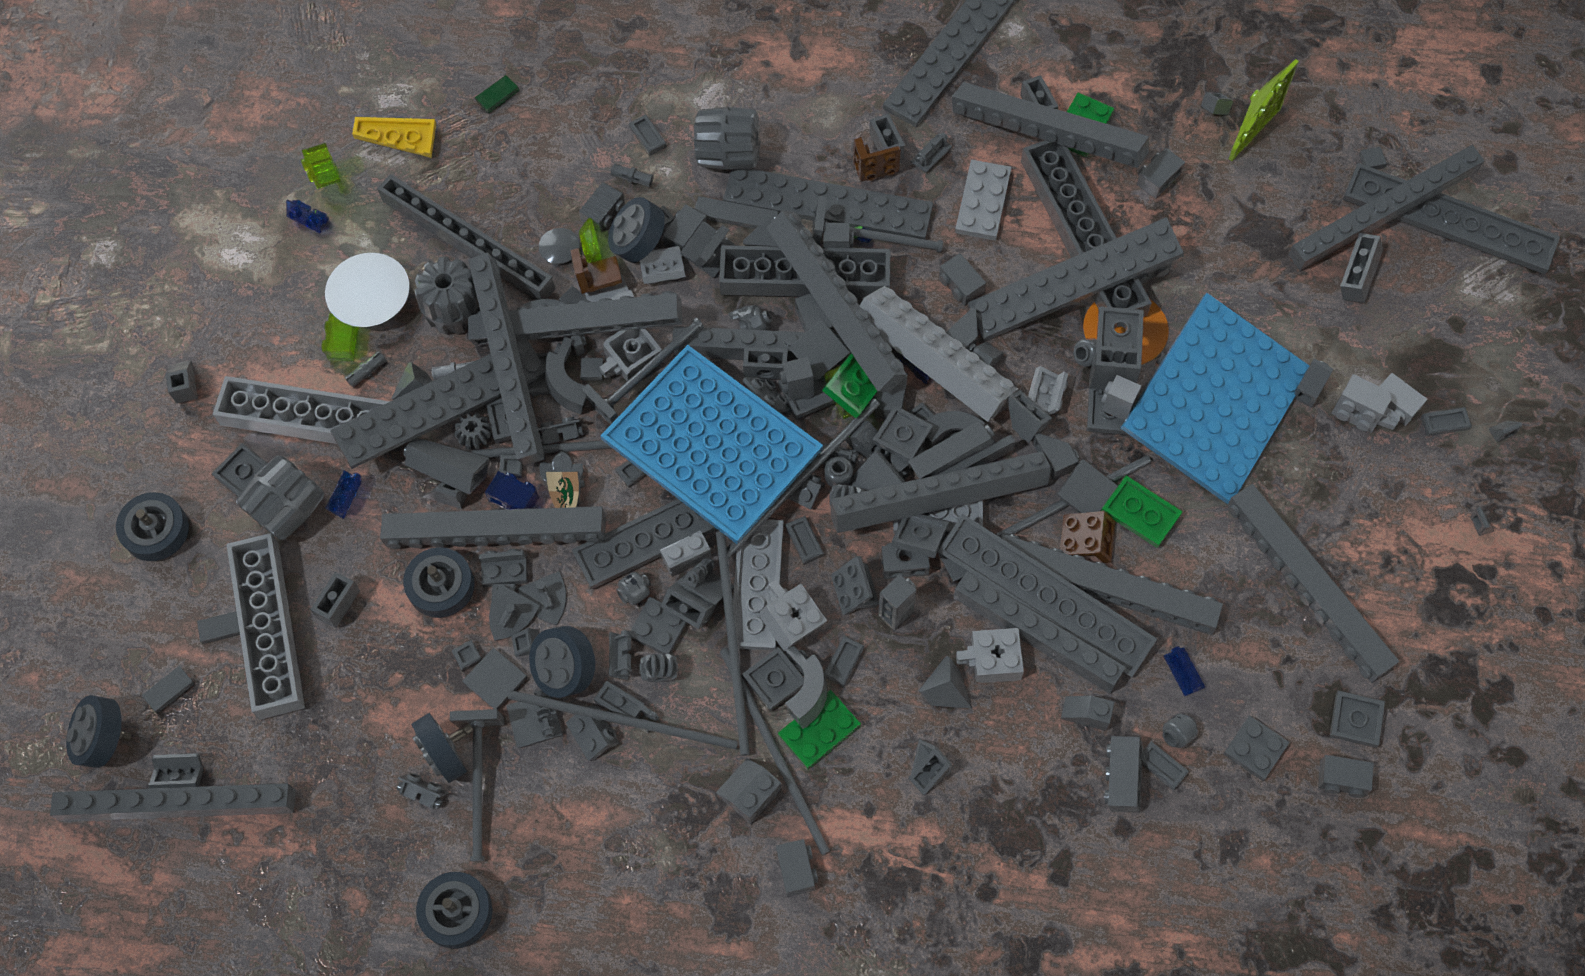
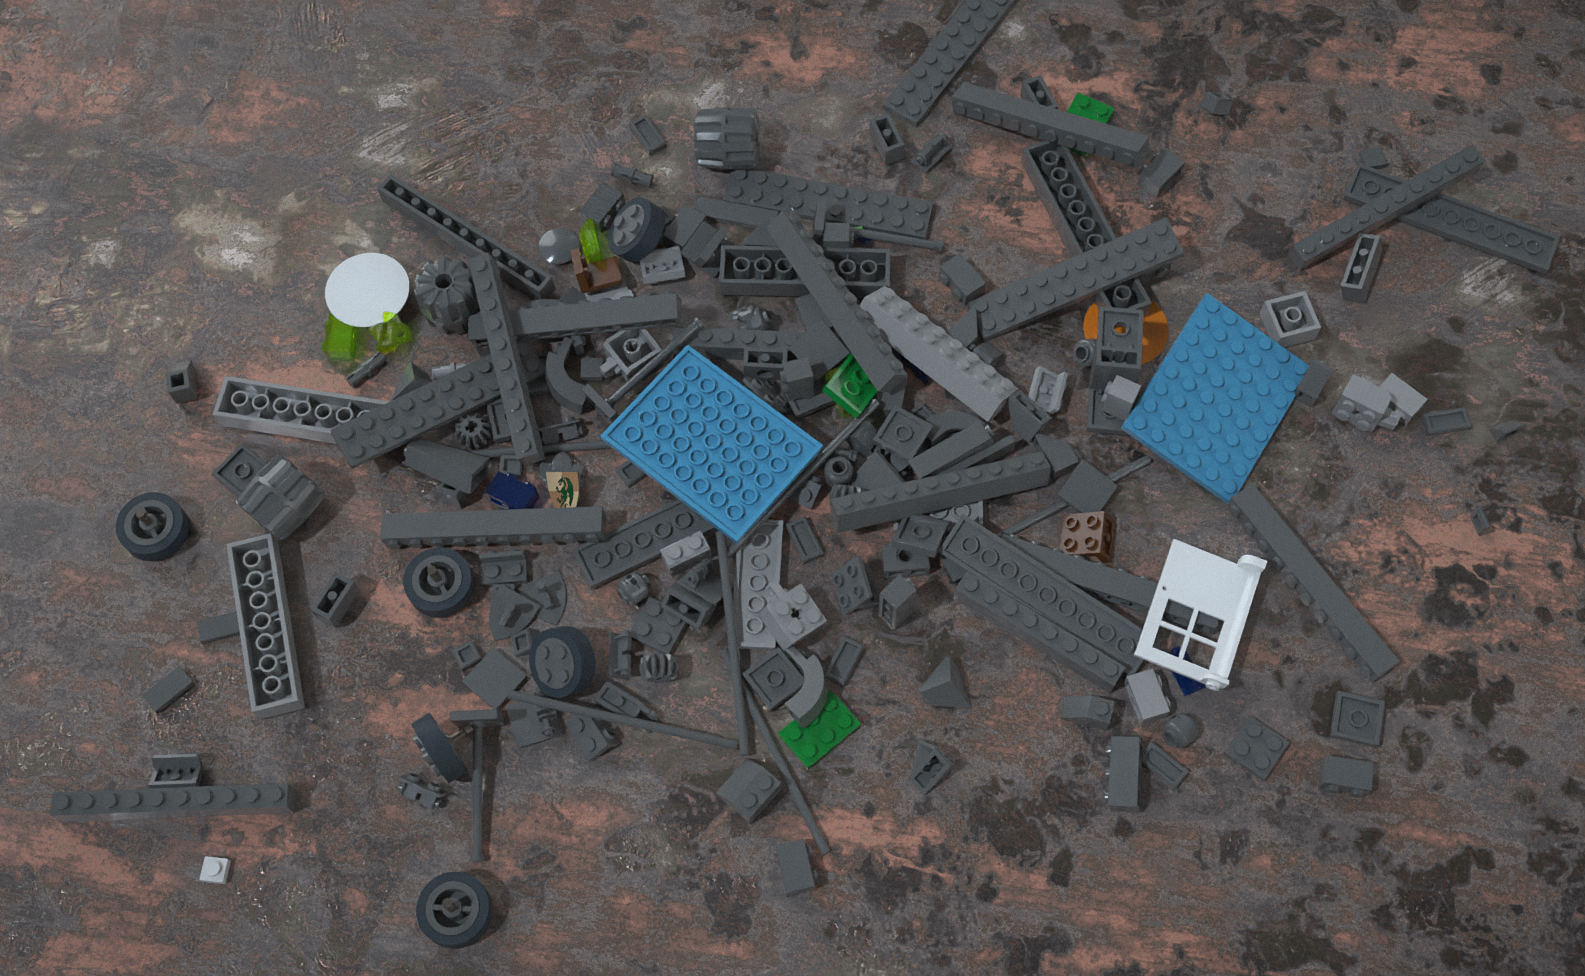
(94, 731): black wheel -> none
(215, 870): none -> white plate
(302, 214): clear blue hinge -> none
(320, 166): clear neon green brick -> none
(344, 493): clear blue hinge -> none
(387, 332): none -> clear neon green plate
(397, 133): yellow wing -> none
(497, 94): dark green tile -> none
(874, 164): reddish brown bracket -> none
(983, 200): light grey plate -> none
(984, 661): light grey hinge -> none
(1141, 511): green plate -> none
(1147, 697): none -> light grey brick
(1210, 587): none -> white door
(1263, 107): lime slope -> none
(1290, 319): none -> light grey brick

